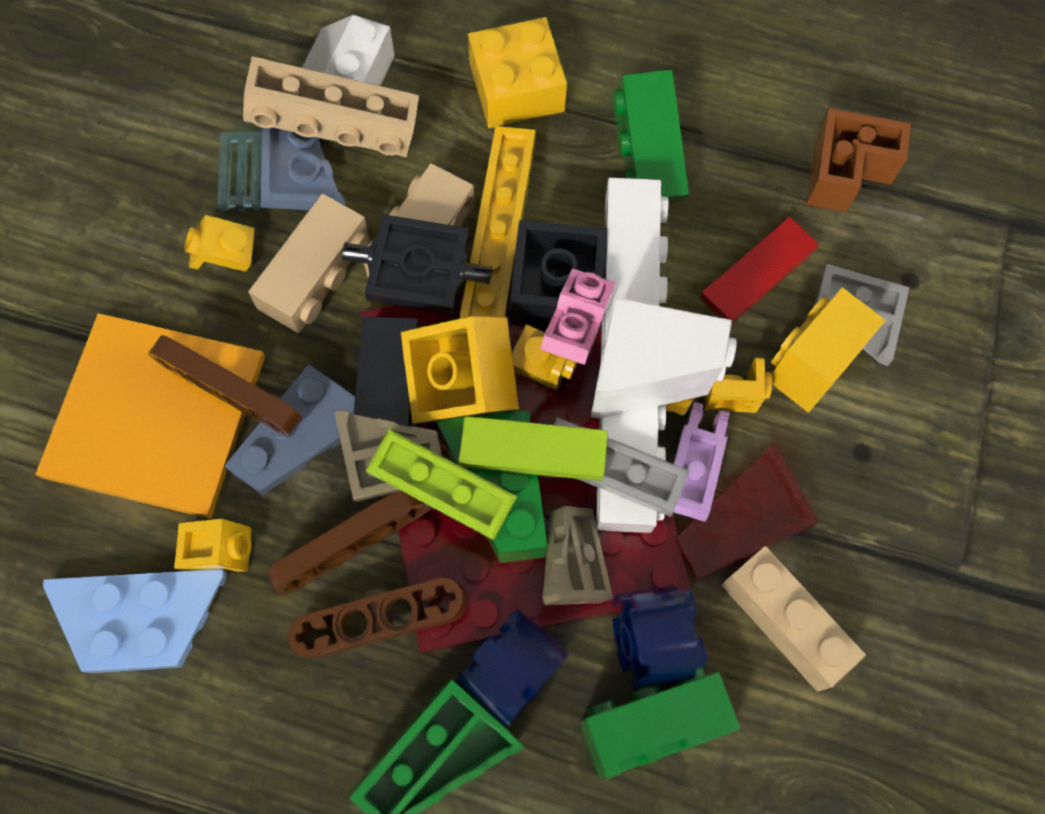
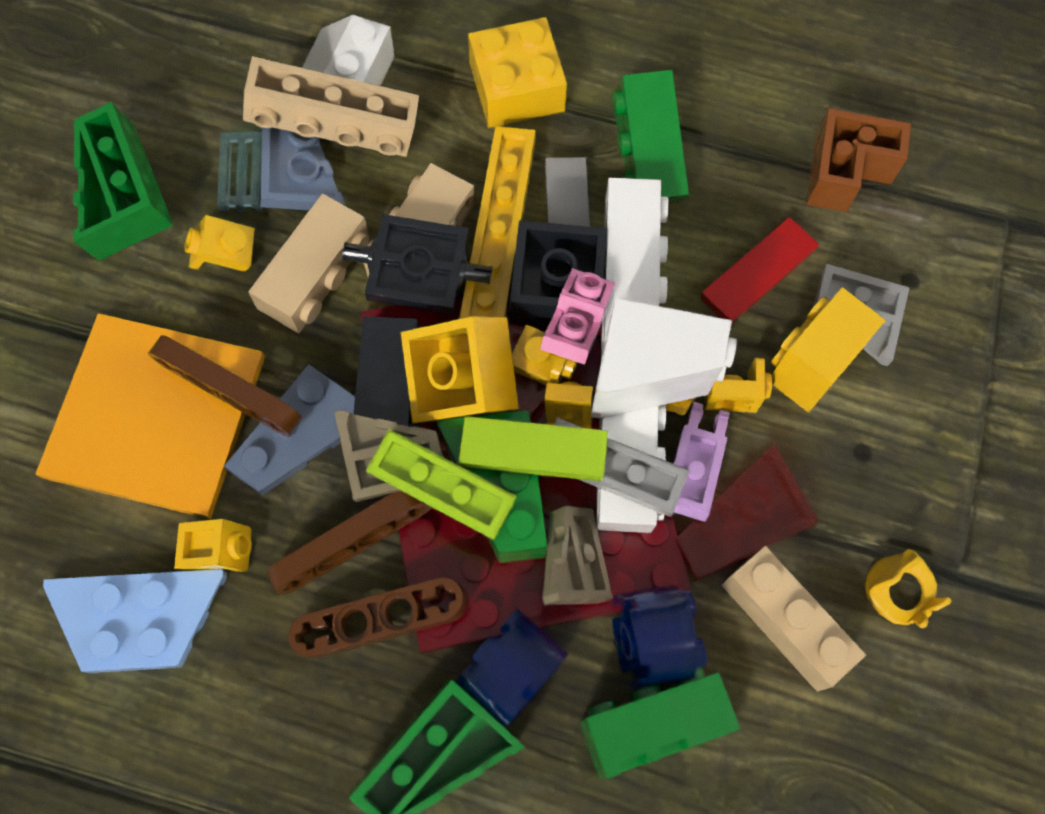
(116, 185): none -> green wedge
(567, 191): none -> light grey tile
(570, 403): none -> yellow bracket
(889, 572): none -> yellow piece

